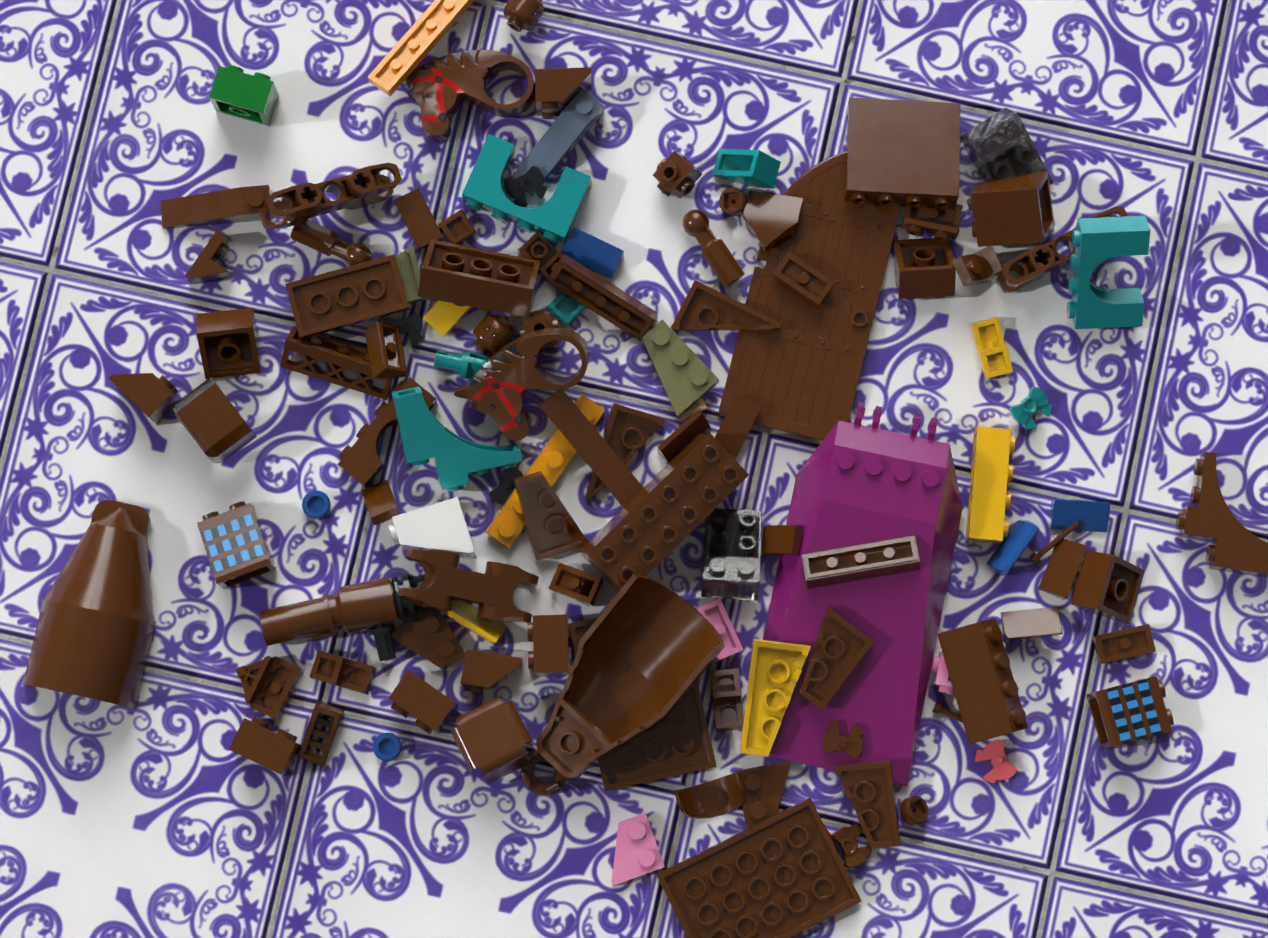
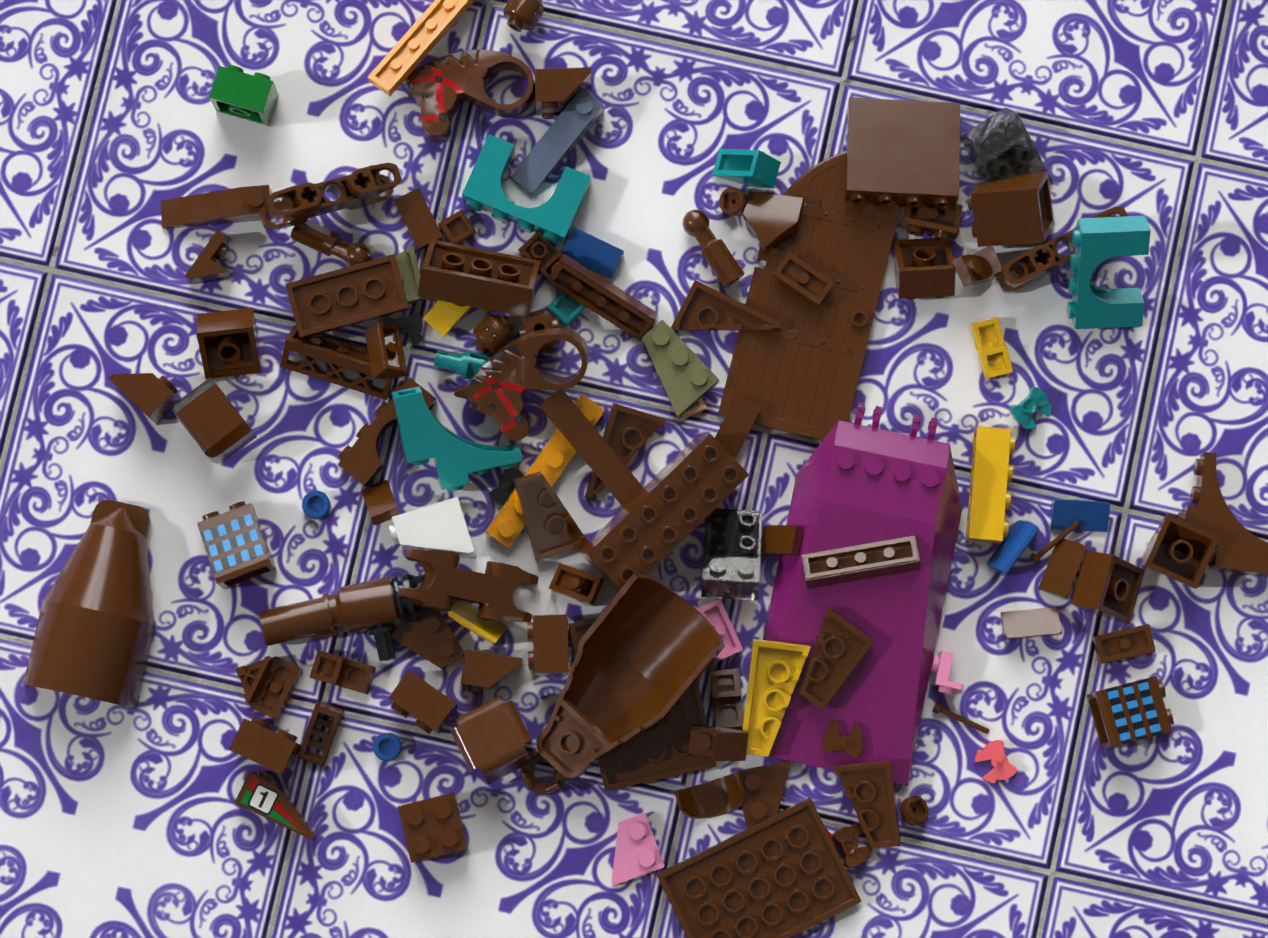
(270, 801): none -> slope
(433, 827): none -> reddish brown brick
(531, 180): black piece -> none
(676, 175): reddish brown brick -> none
(683, 436): reddish brown slope -> none
(718, 743): none -> reddish brown slope
(982, 680): reddish brown slope -> none
(1179, 551): none -> reddish brown slope

